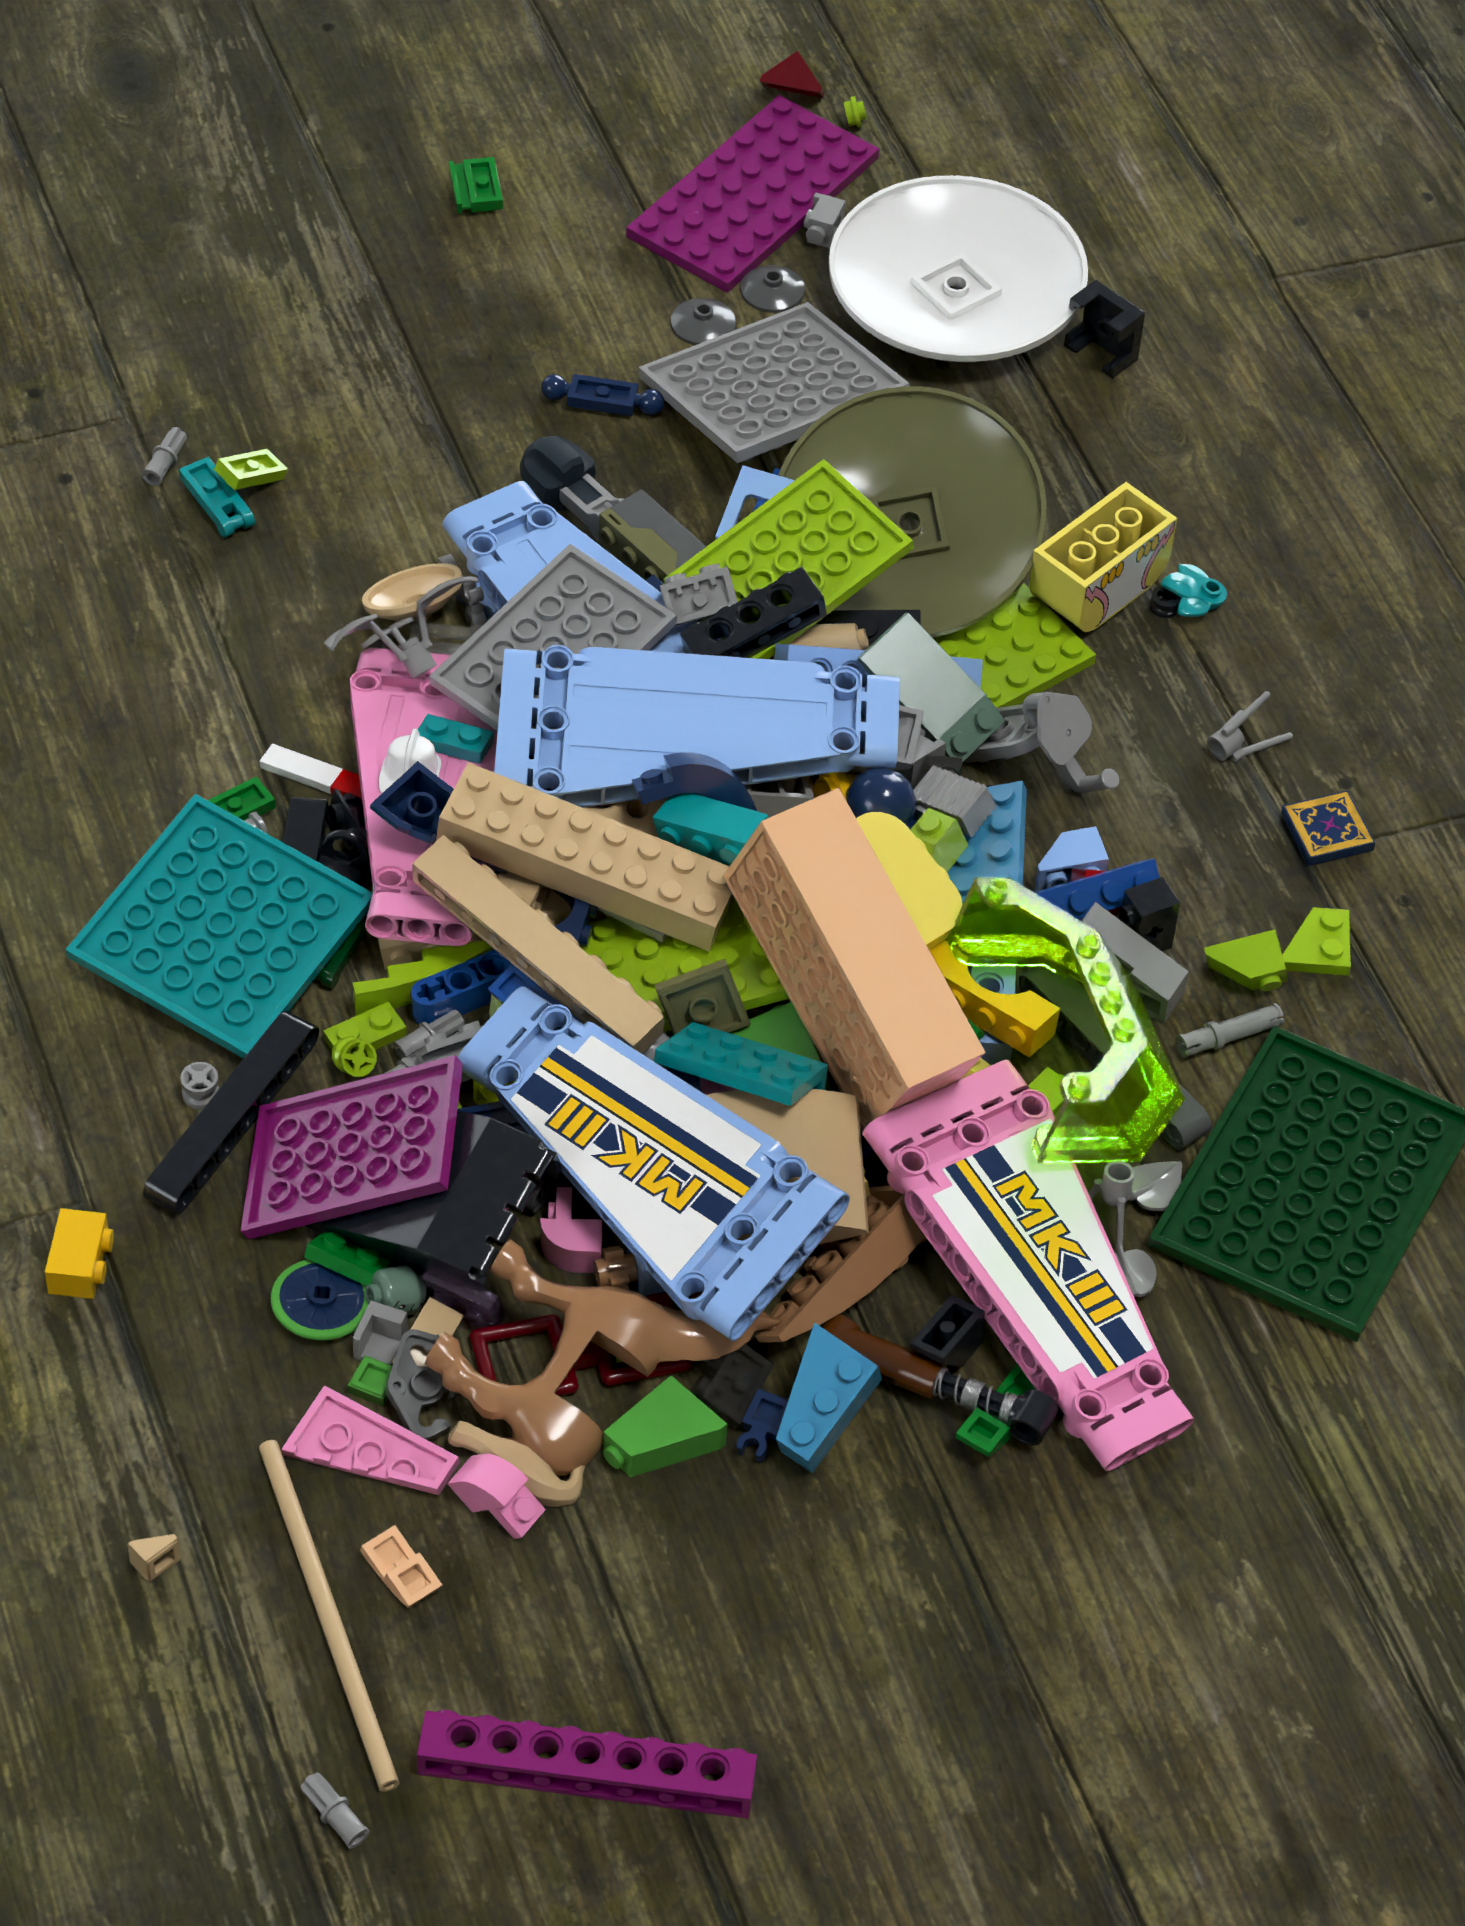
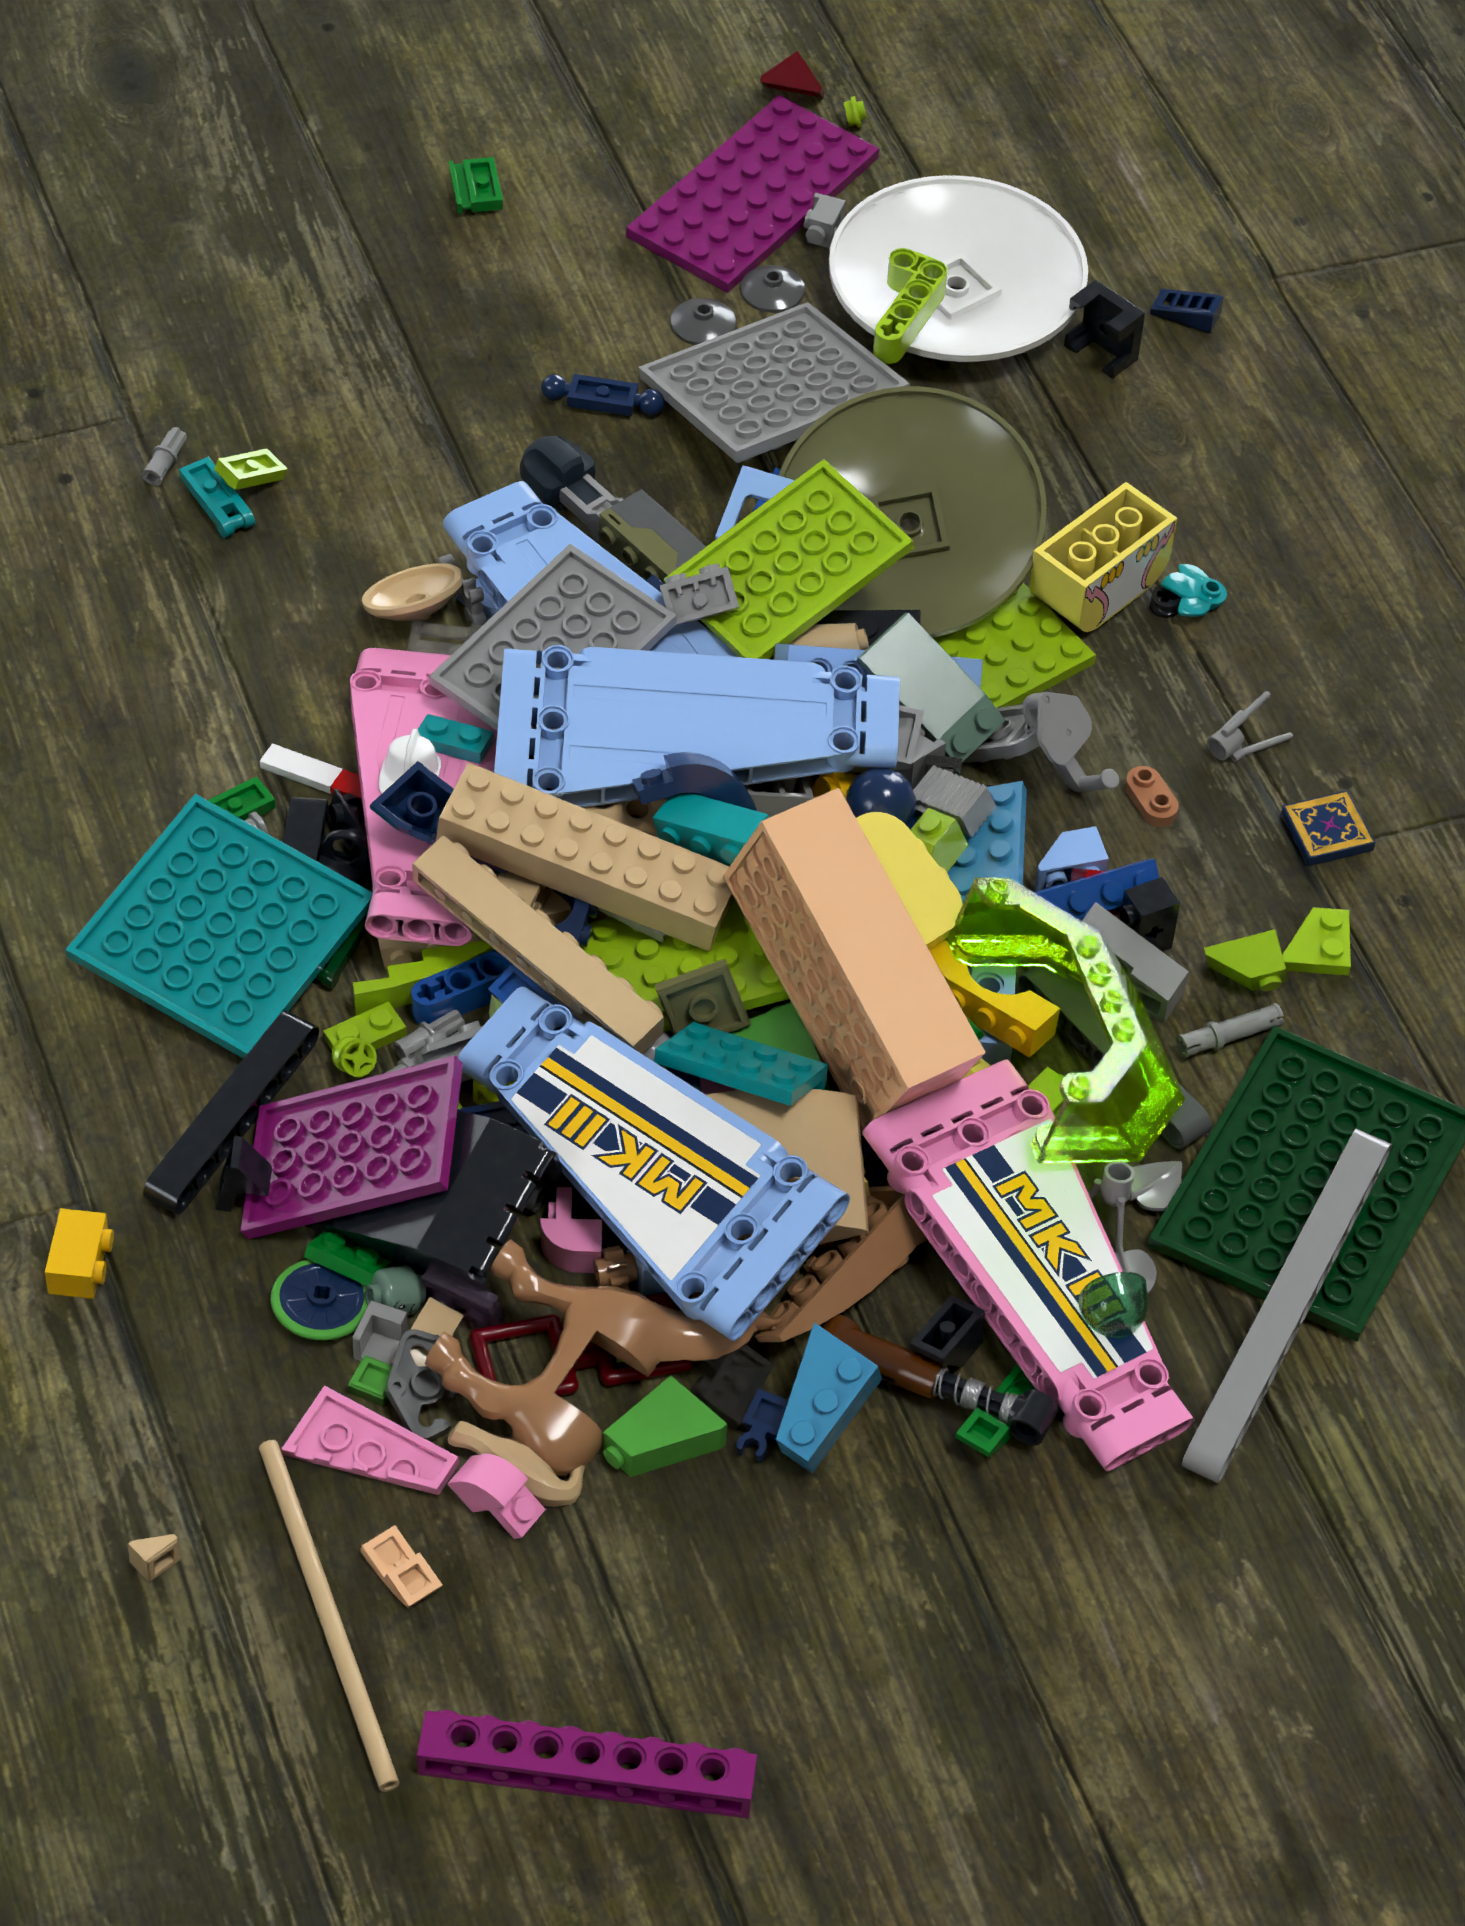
(204, 1078): light grey wheel -> none
(242, 1173): none -> black slope
(334, 1810): light grey axle -> none
(411, 652): light grey plant -> none
(772, 622): black brick -> none
(921, 290): none -> lime beam
(1115, 1304): none -> clear green helmet
(1148, 790): none -> nougat plate
(1197, 308): none -> dark blue slope
(1286, 1306): none -> light grey beam

